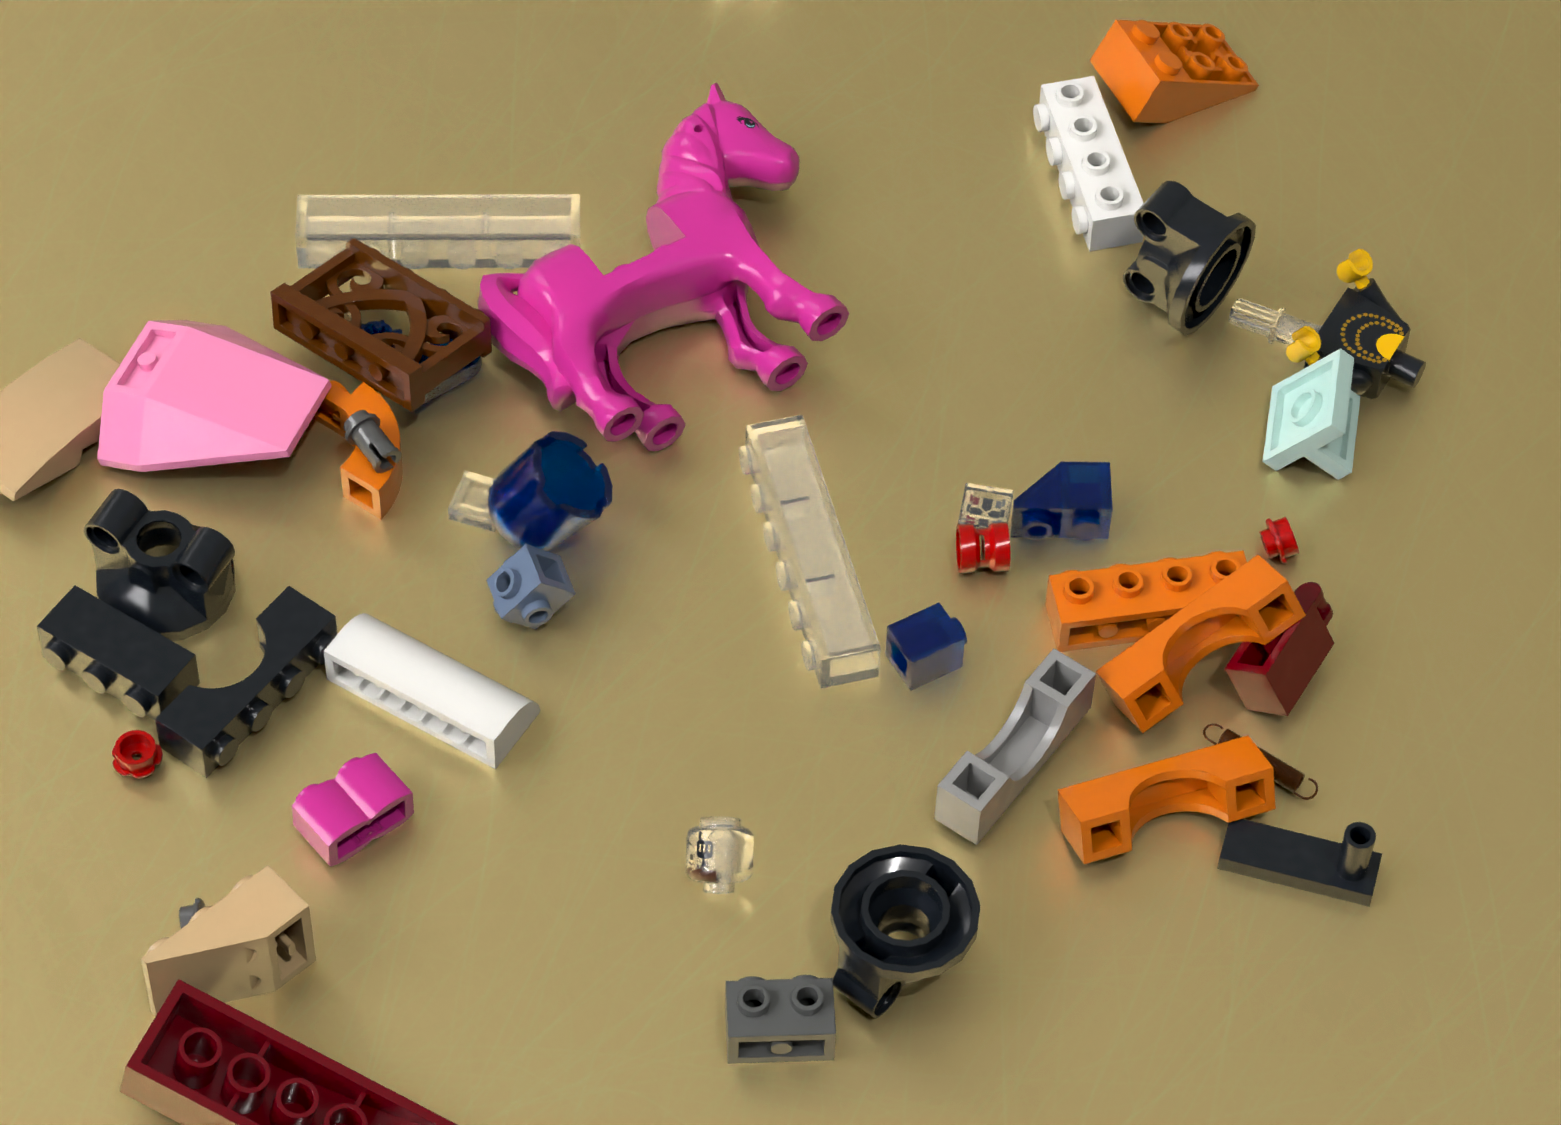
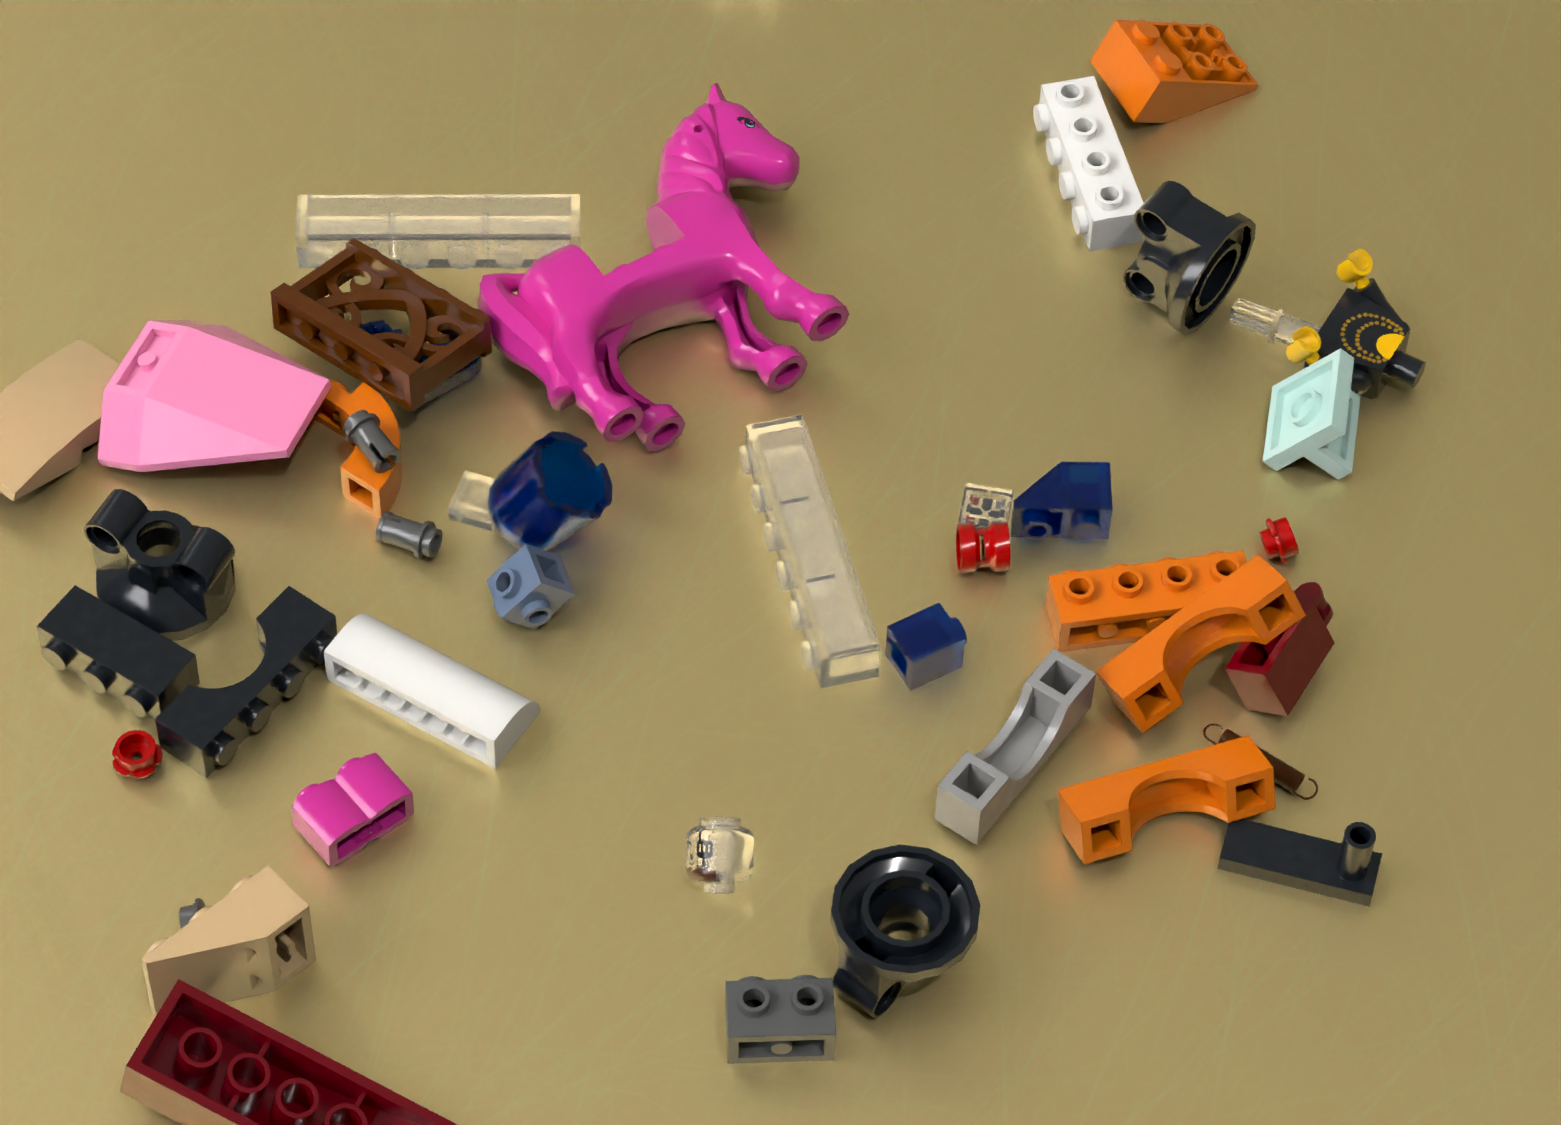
(410, 535): none -> dark grey pin

